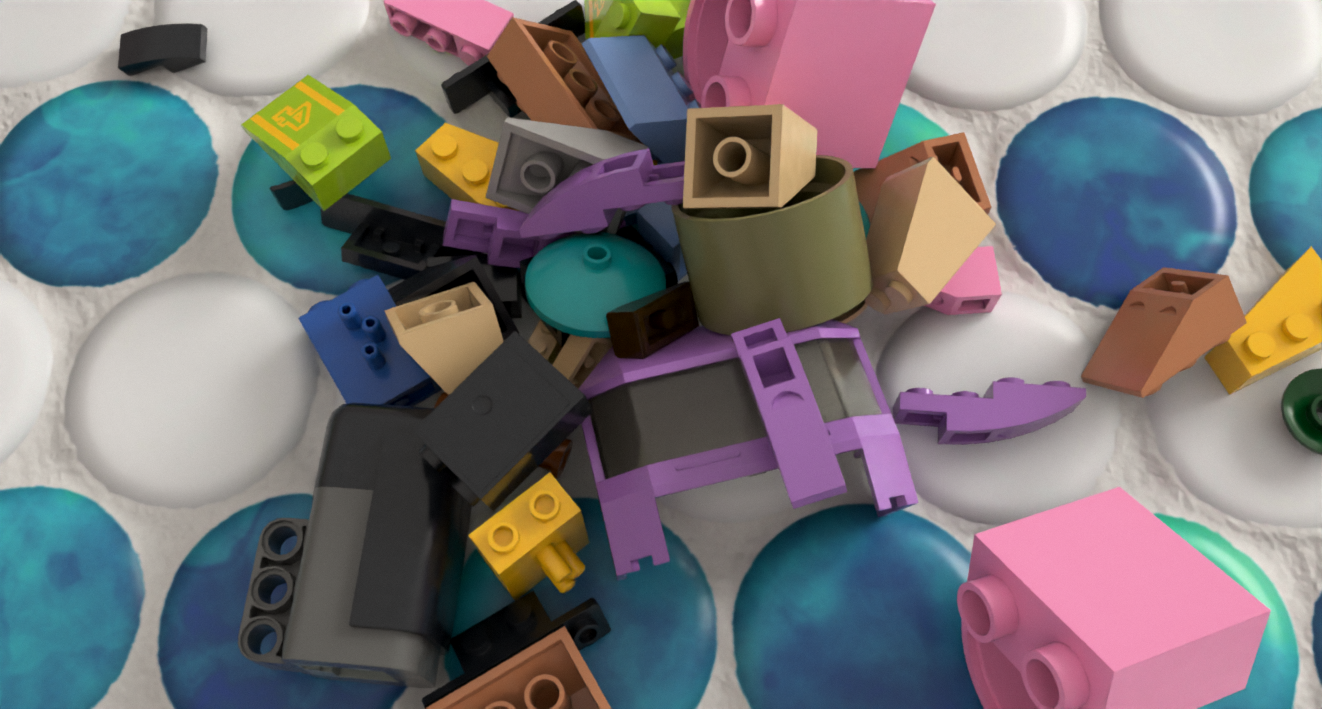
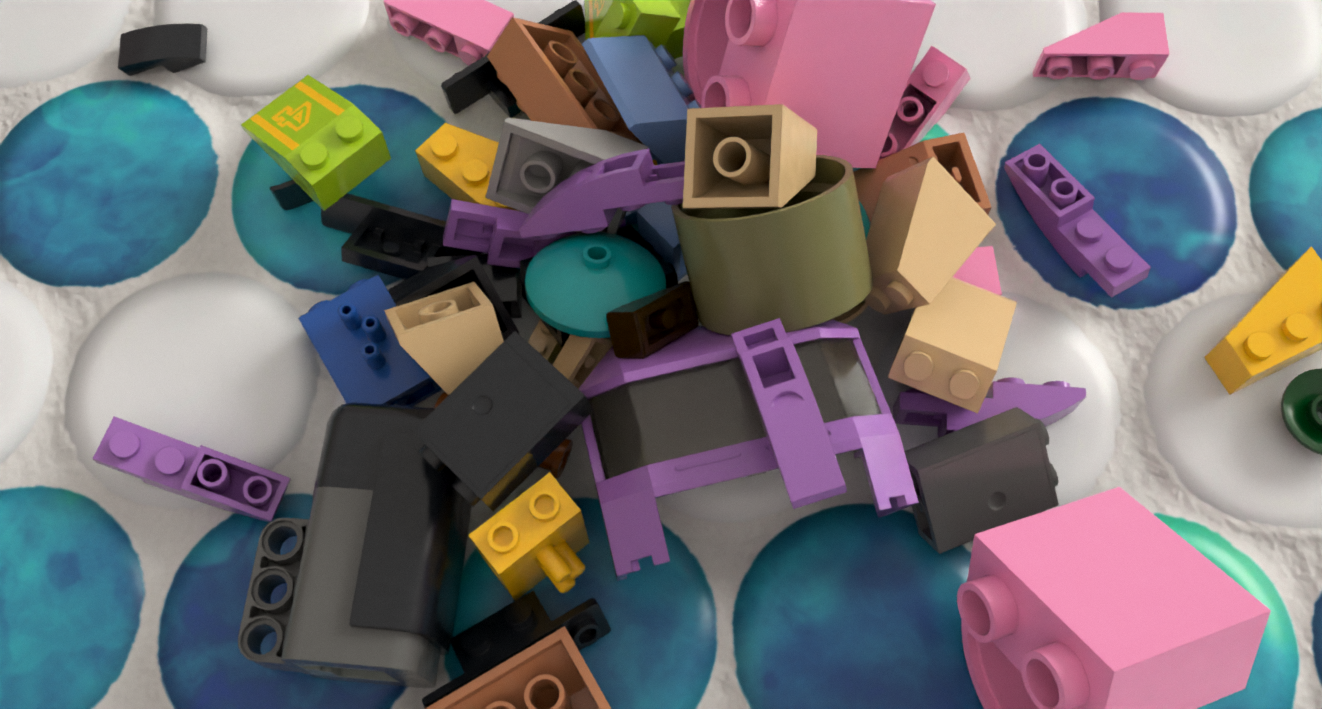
(192, 470): none -> medium lavender slope
(925, 100): none -> bright pink slope
(955, 344): none -> tan slope
(981, 478): none -> dark grey piece
(1070, 224): none -> medium lavender slope
(1118, 47): none -> bright pink slope
(1164, 330): nougat slope -> none

